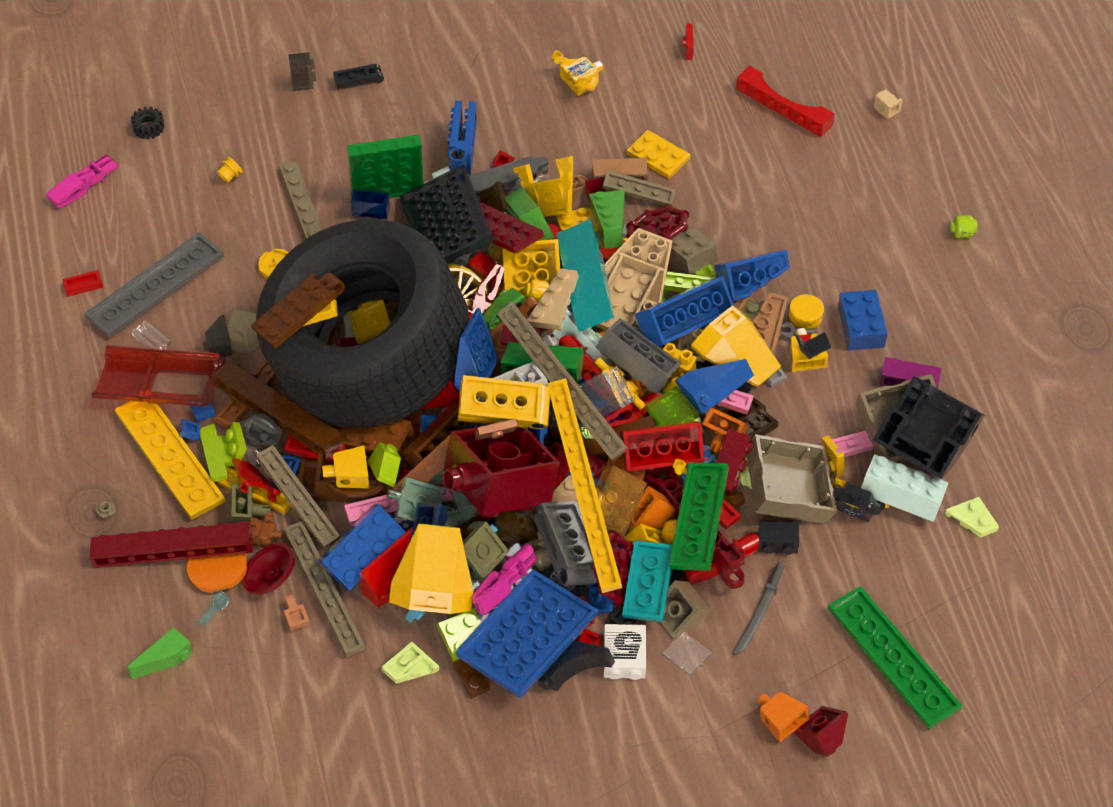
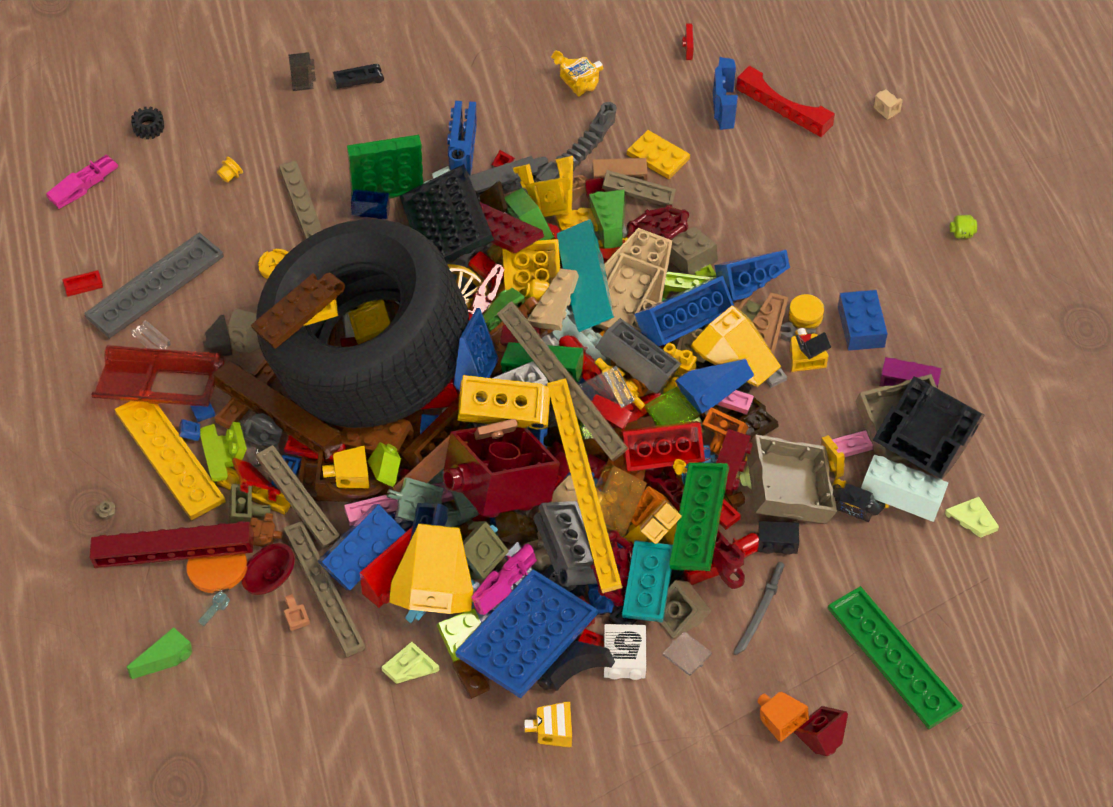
(552, 725): none -> yellow torso
(597, 129): none -> dark grey piece
(612, 412): none -> red slope
(660, 517): none -> yellow hips
(724, 104): none -> blue plate

